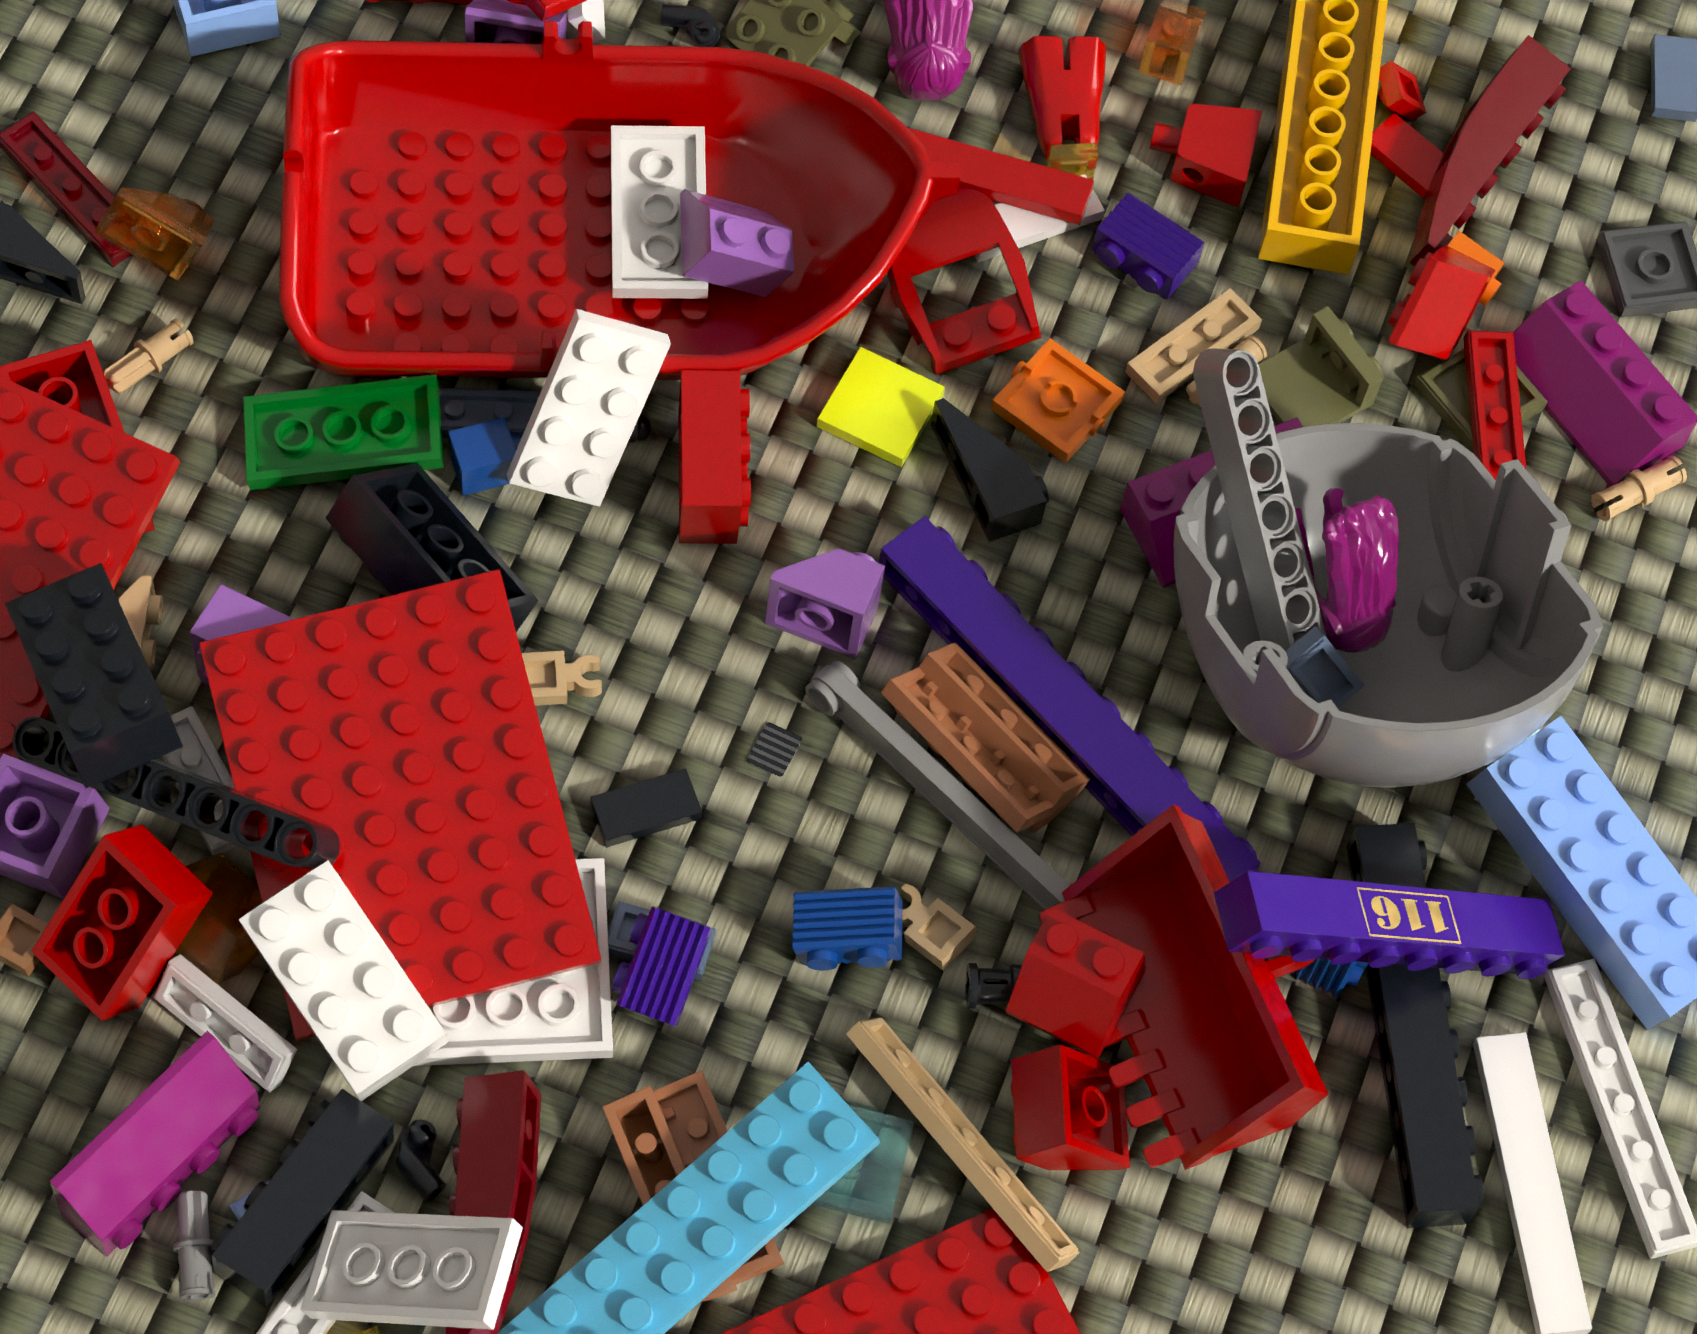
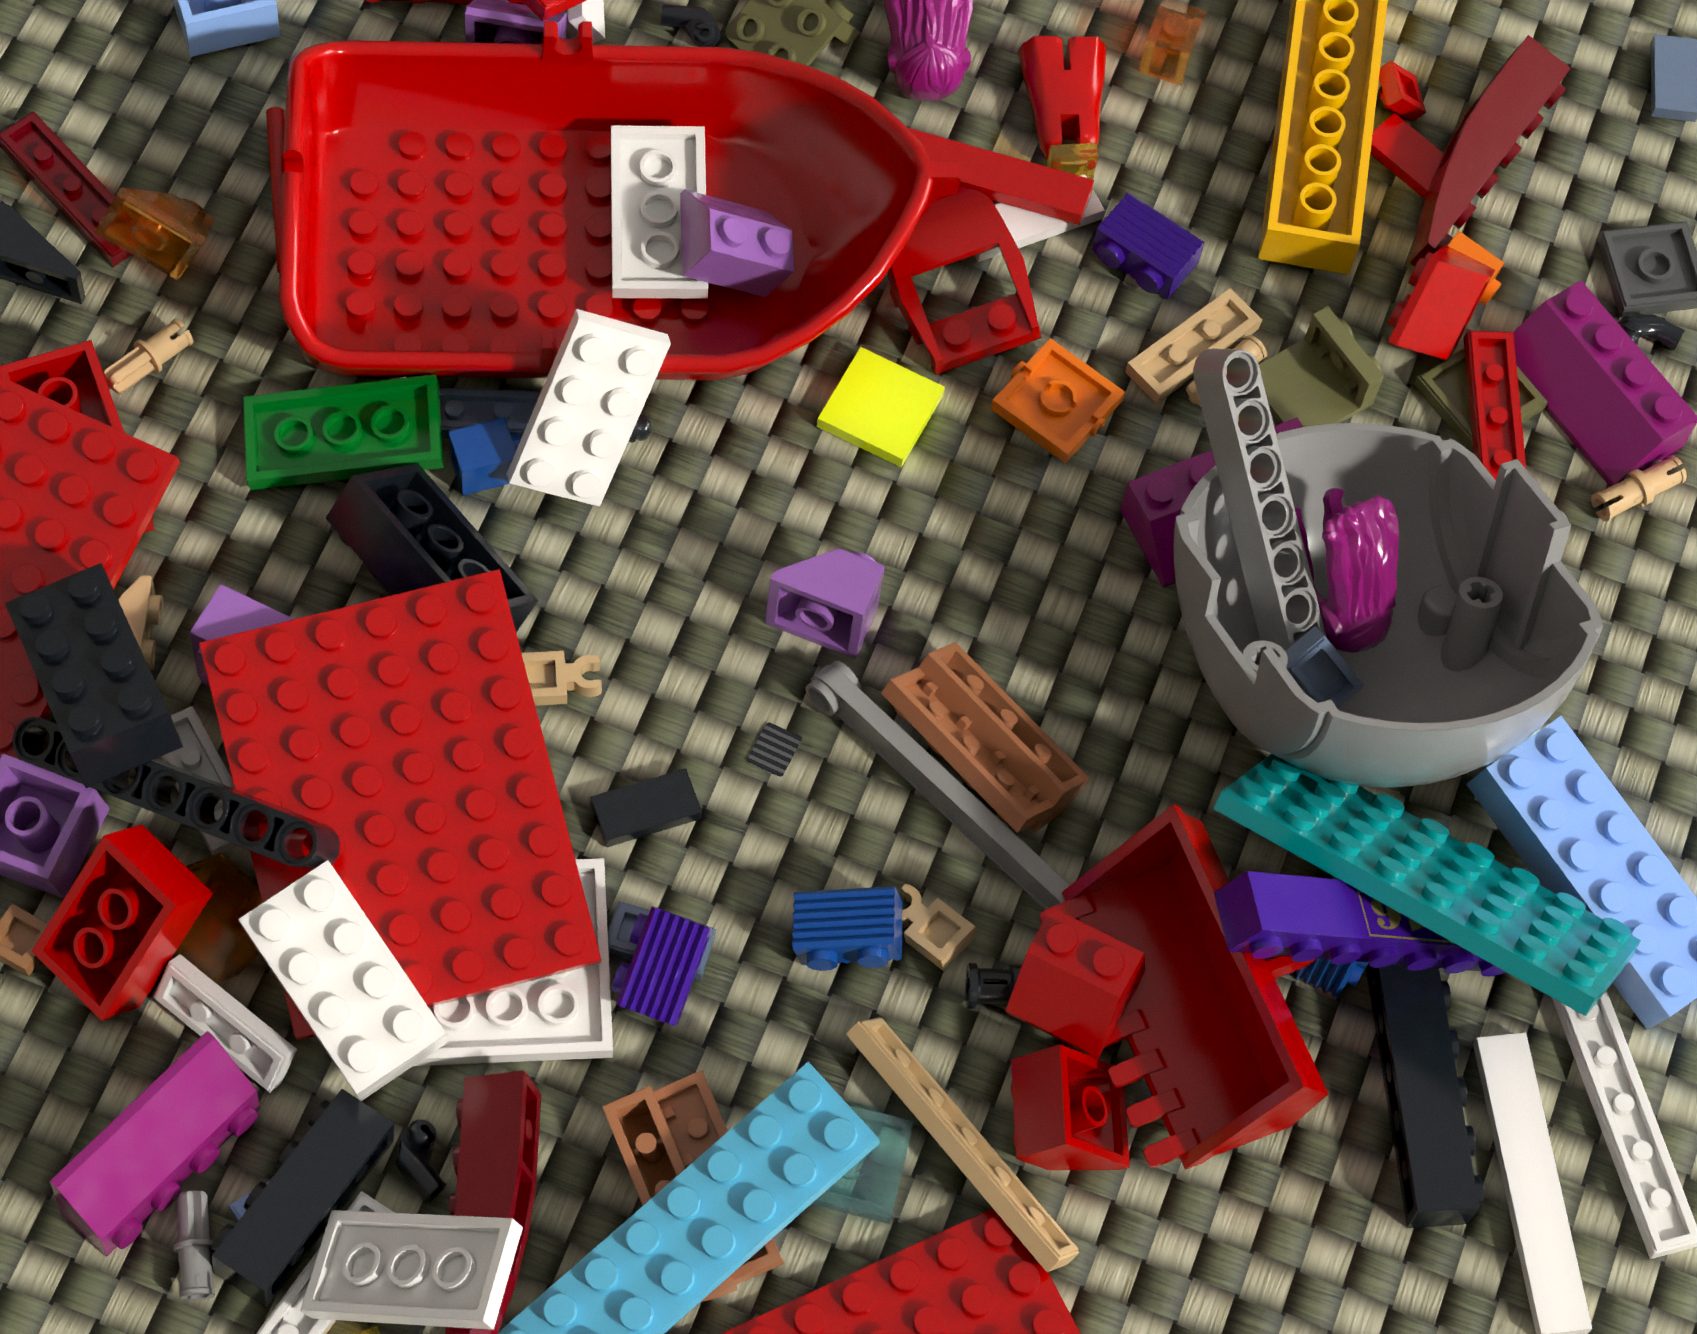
(275, 131): none -> red bar
(713, 457): red brick -> none
(990, 473): black slope -> none
(1054, 693): dark purple brick -> none
(1211, 149): red torso -> none
(1435, 880): none -> teal plate
(1652, 328): none -> black arm

